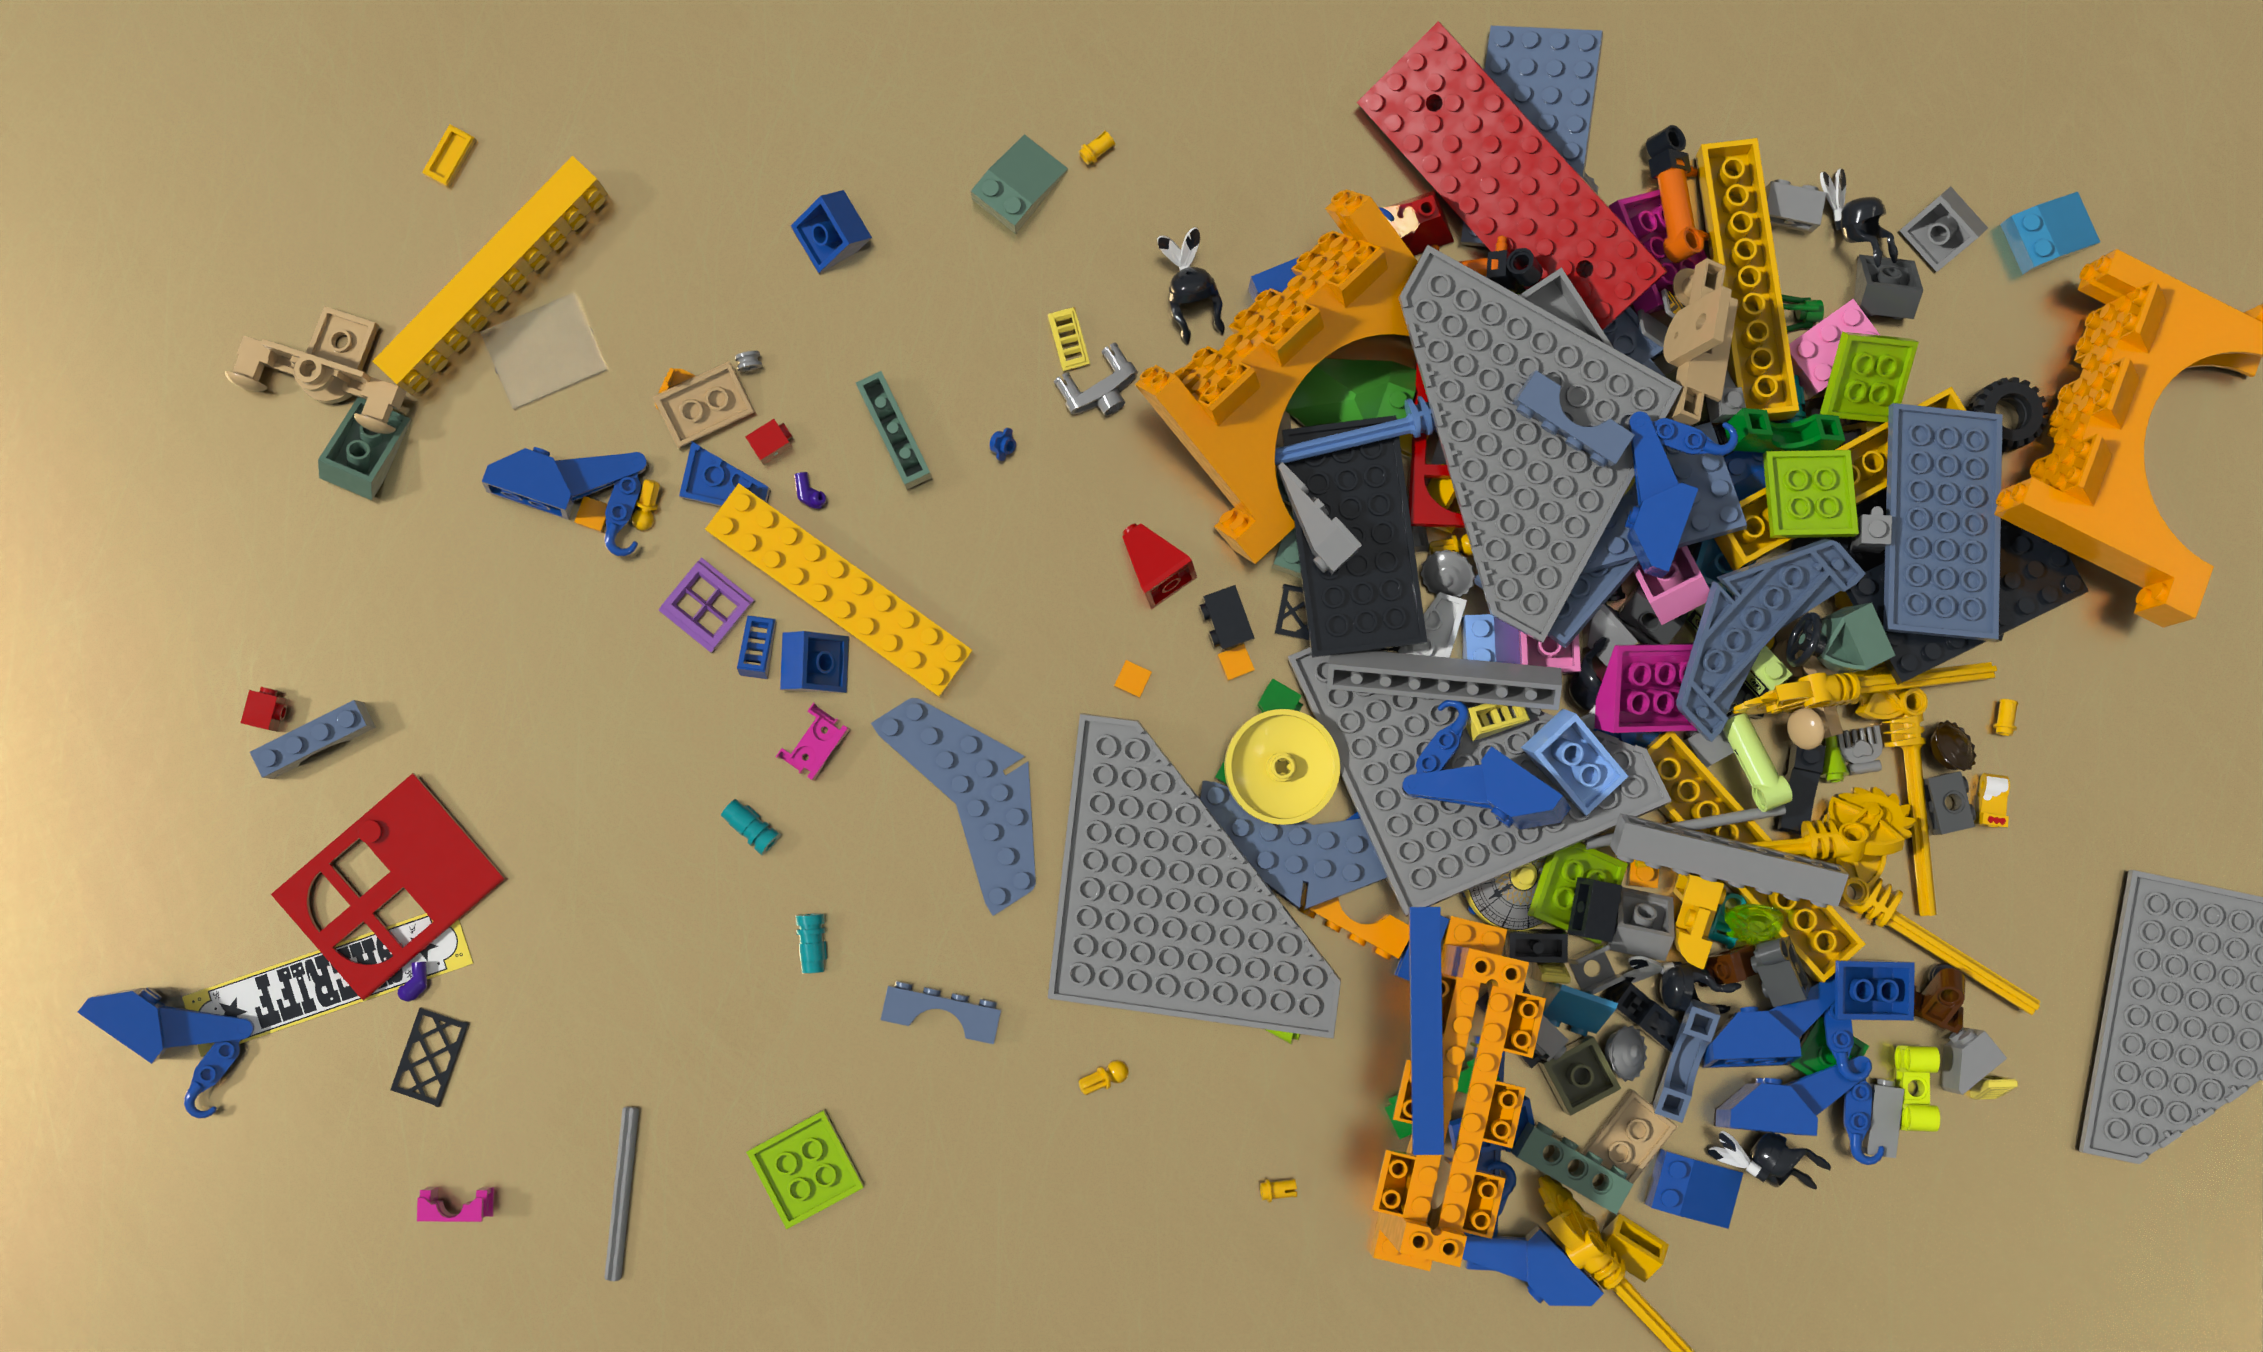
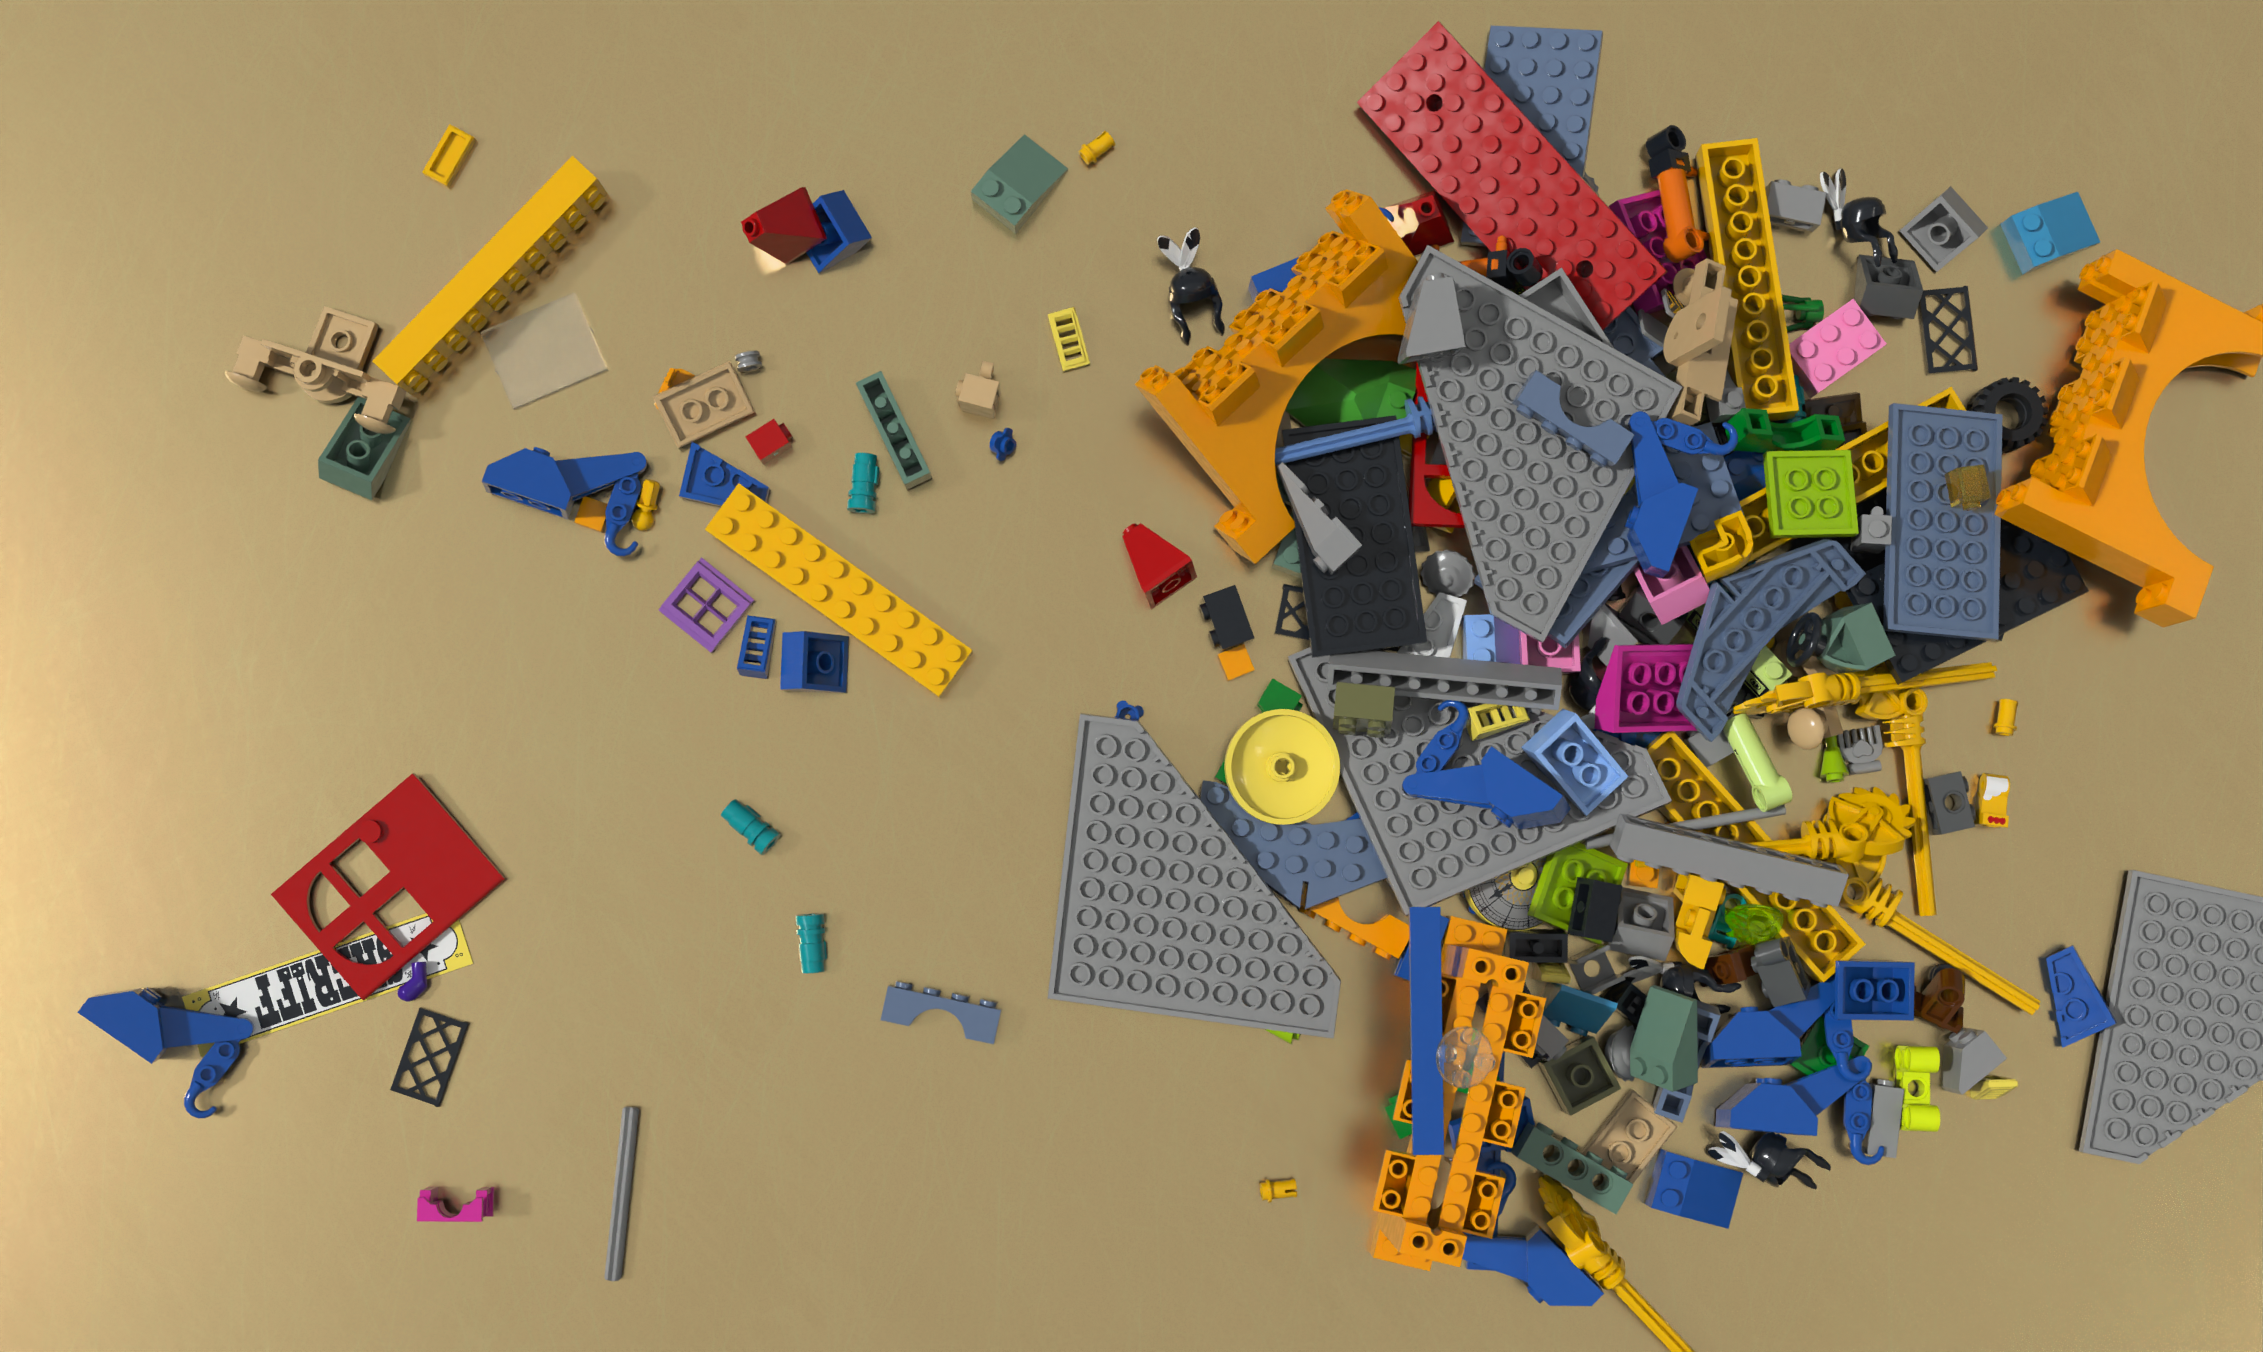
(264, 709): red brick -> none
(297, 745): sand blue arch -> none
(785, 227): none -> red slope
(805, 1169): lime plate -> none
(806, 493): dark purple arm -> none
(815, 743): dark pink piece -> none
(864, 478): none -> teal axle
(979, 393): none -> tan brick
(990, 804): sand blue wing -> none
(1104, 393): light grey connector -> none
(1116, 1072): yellow axle -> none
(1123, 709): none -> blue plate
(1132, 679): light orange tile -> none
(1363, 709): none -> olive brick
(1432, 322): none -> light grey slope
(1451, 544): yellow axle -> none
(1464, 1057): none -> clear dish
(1636, 1246): yellow brick -> none
(1666, 1041): none -> sand green slope
(1723, 548): none -> yellow brick
(1803, 778): black slope -> none
(1868, 376): lime plate -> none
(1930, 346): none -> black window
(1953, 747): dark brown piece -> none
(1967, 487): none -> clear yellow brick
(2076, 997): none -> blue wing

